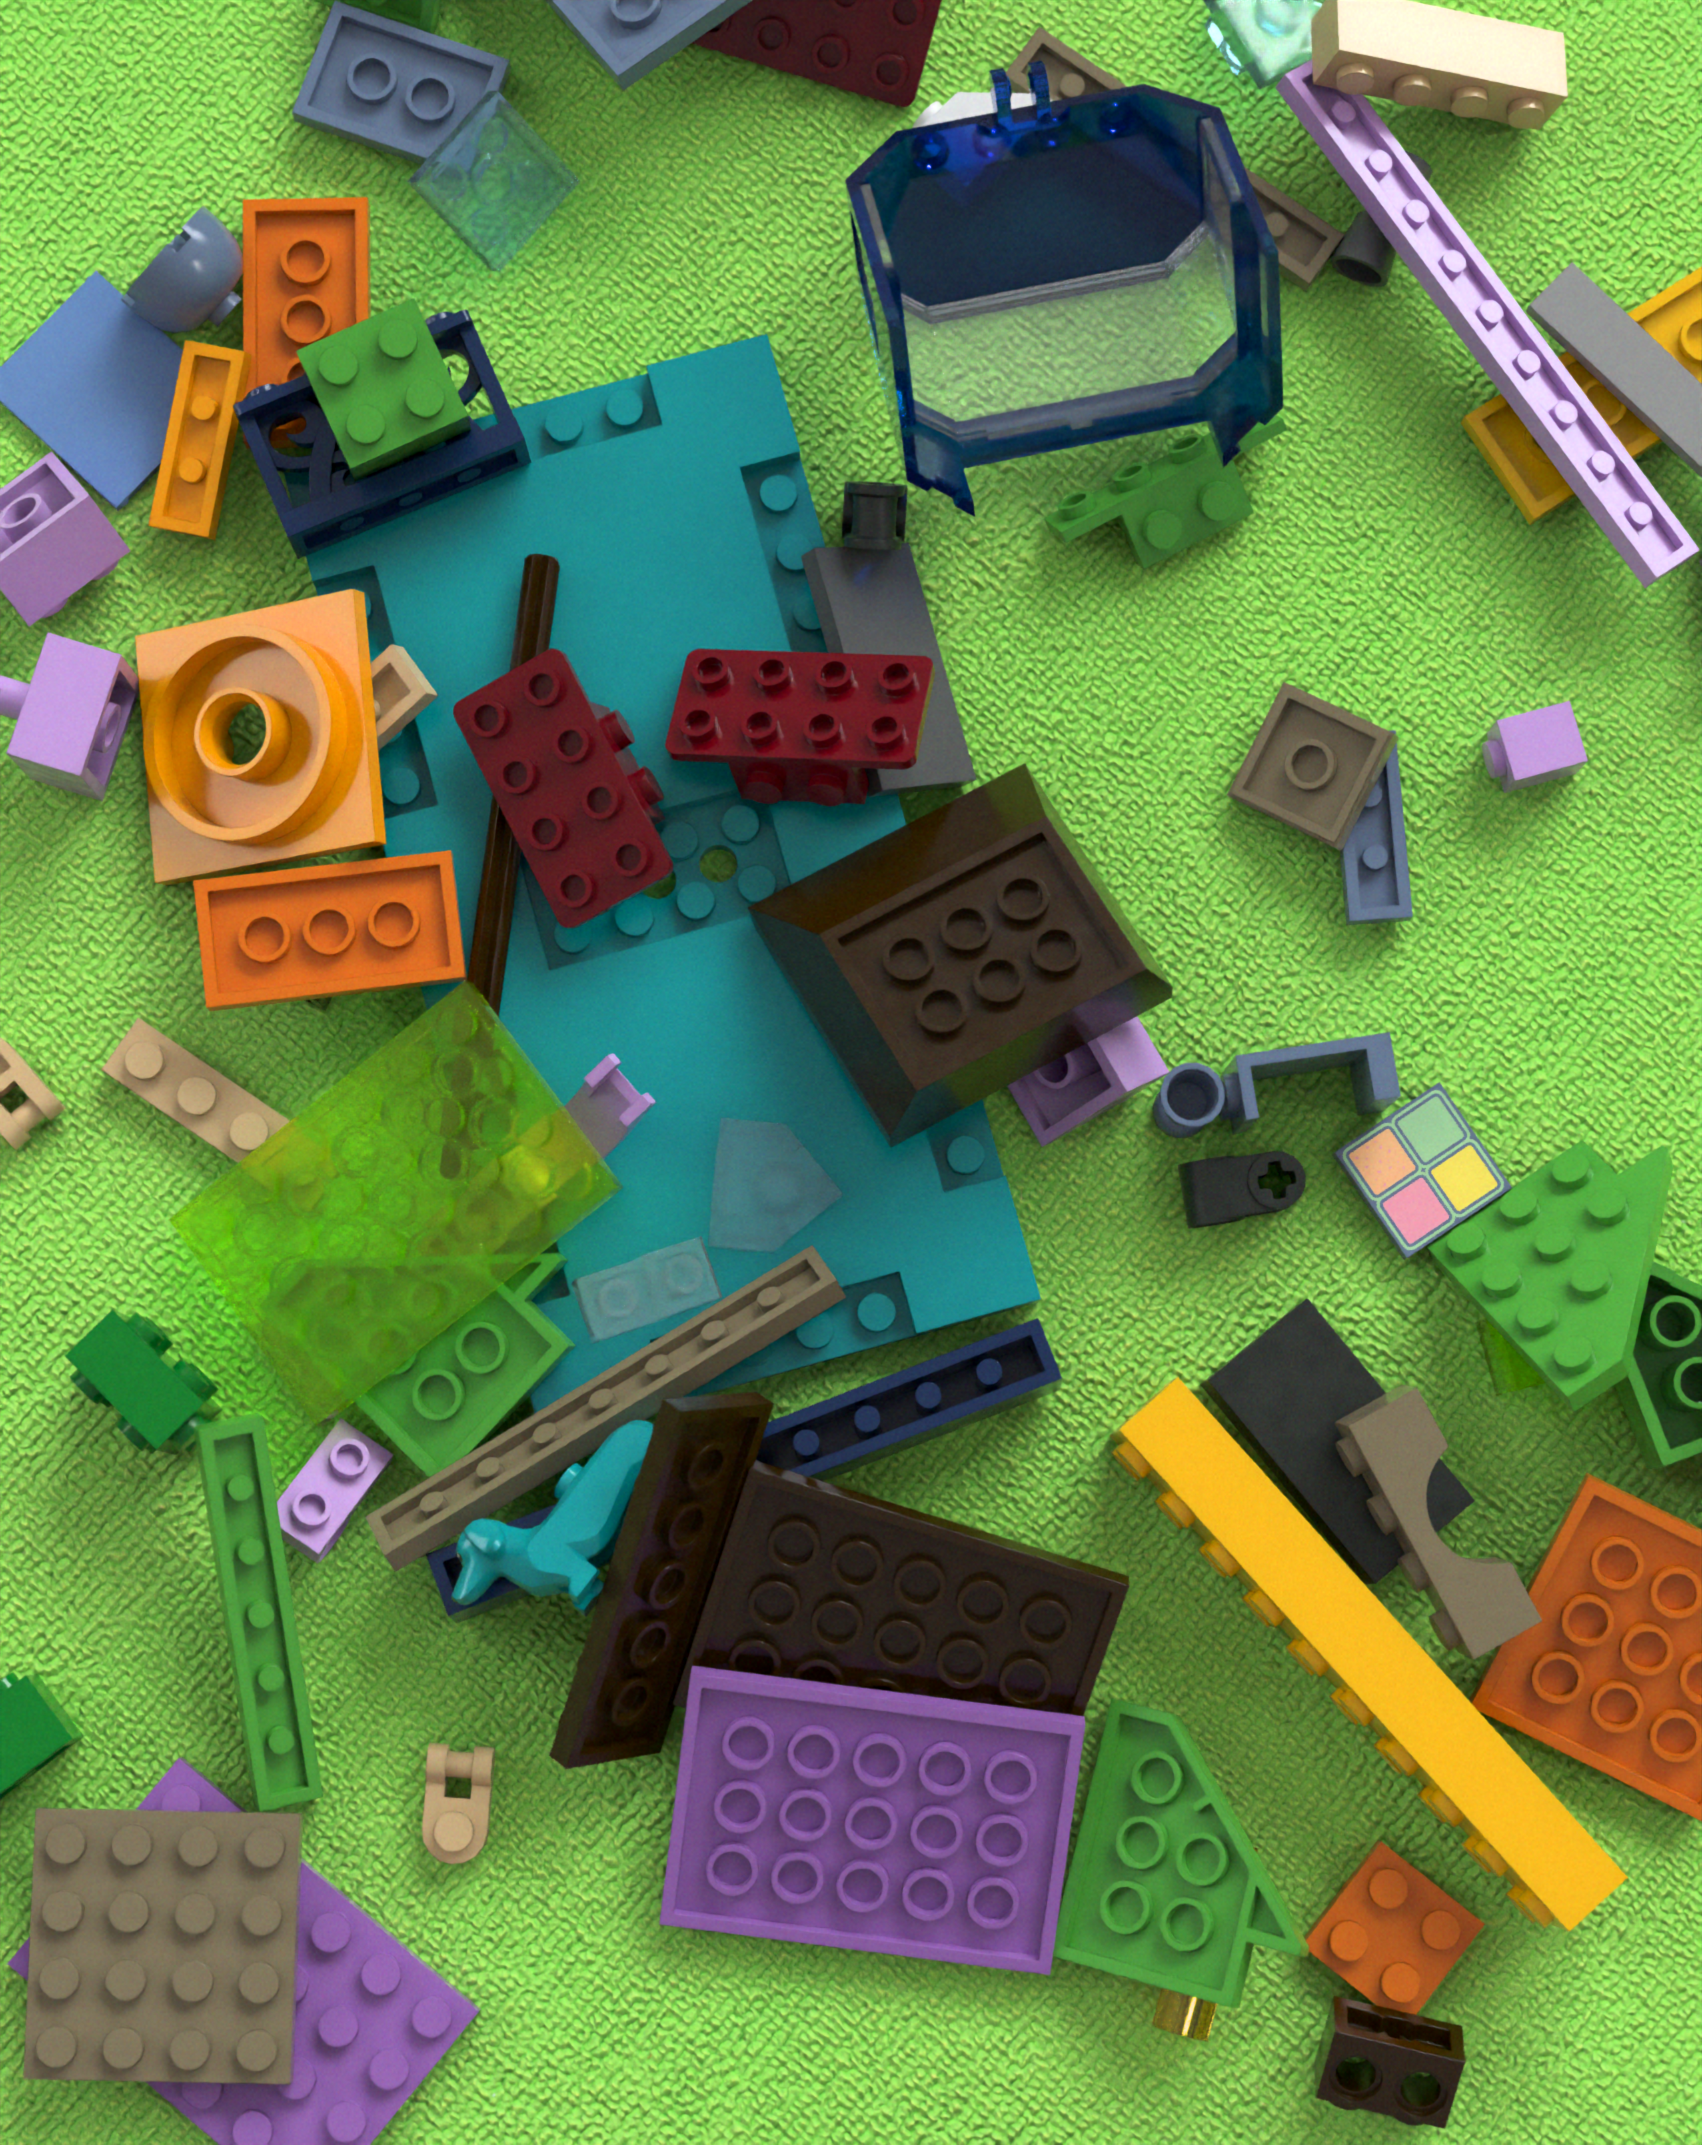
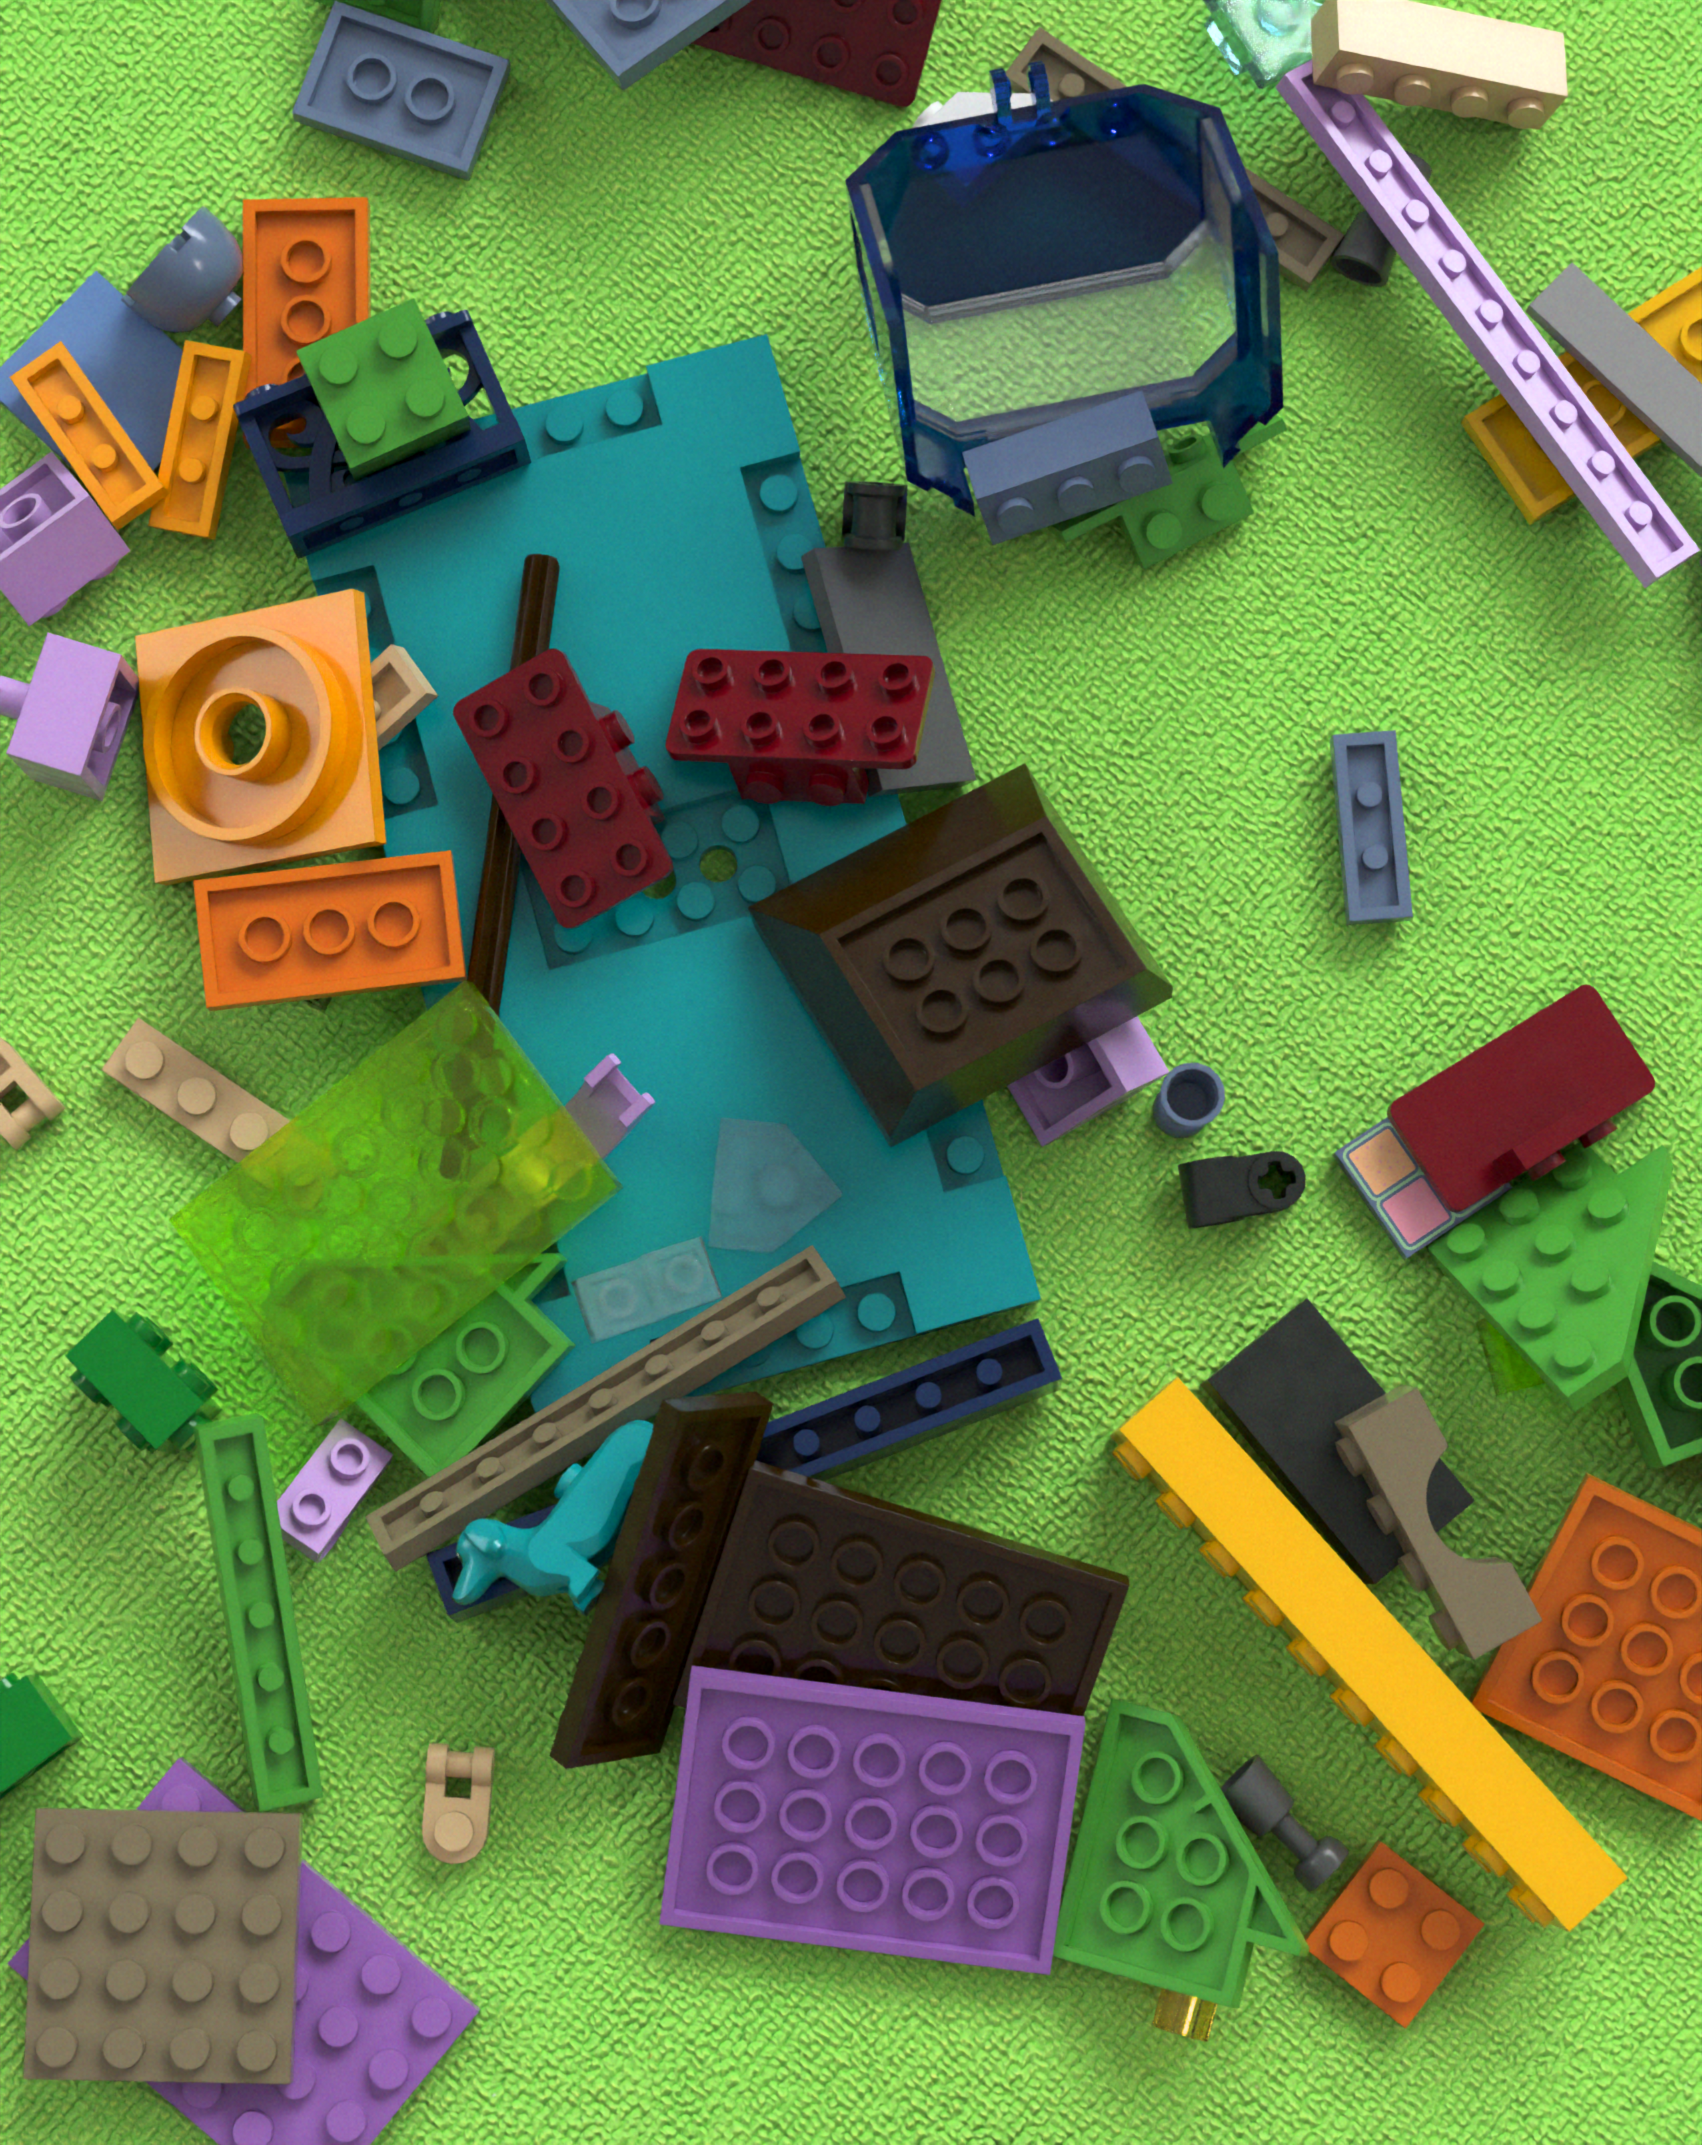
(89, 435): none -> light orange plate
(493, 181): clear light blue plate -> none
(1067, 467): none -> sand blue brick
(1264, 1806): none -> dark grey piece
(1313, 766): dark tan tile -> none
(1368, 1059): panel -> none
(1393, 2049): dark brown brick -> none
(1522, 1099): none -> dark red bracket
(1534, 747): lavender brick -> none

